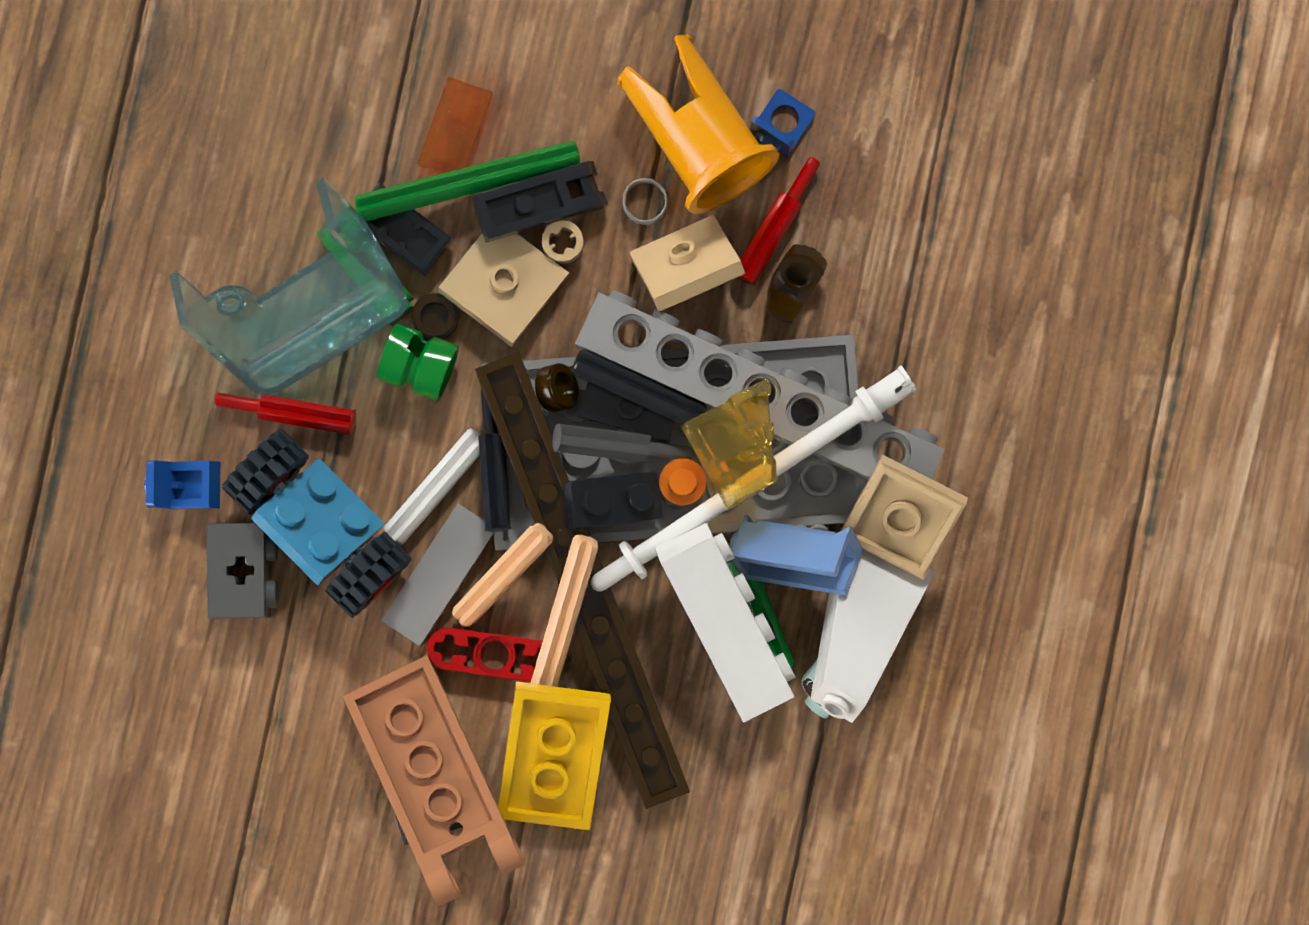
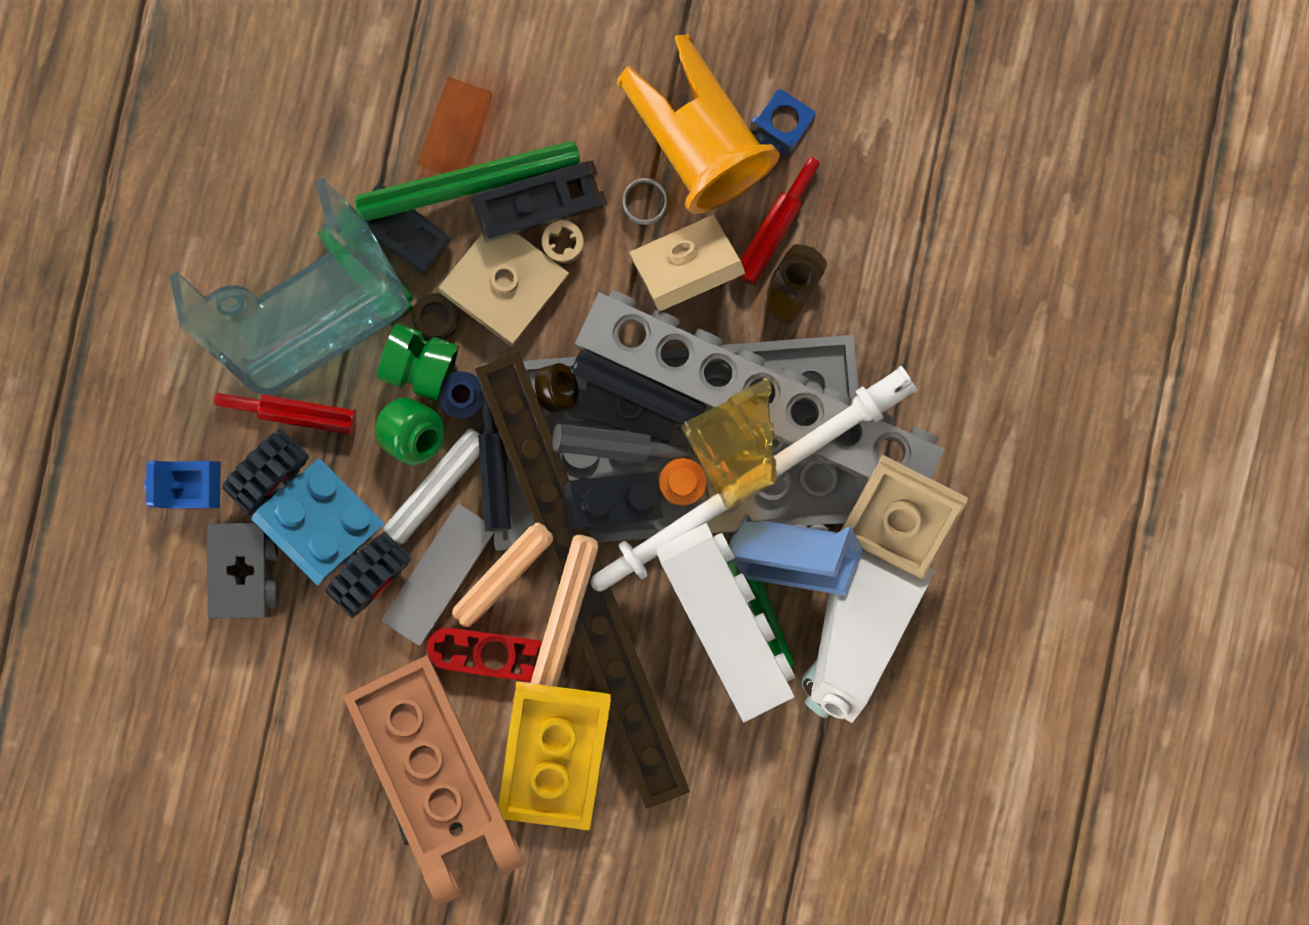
(409, 431): none -> green head
(451, 386): none -> dark blue hose

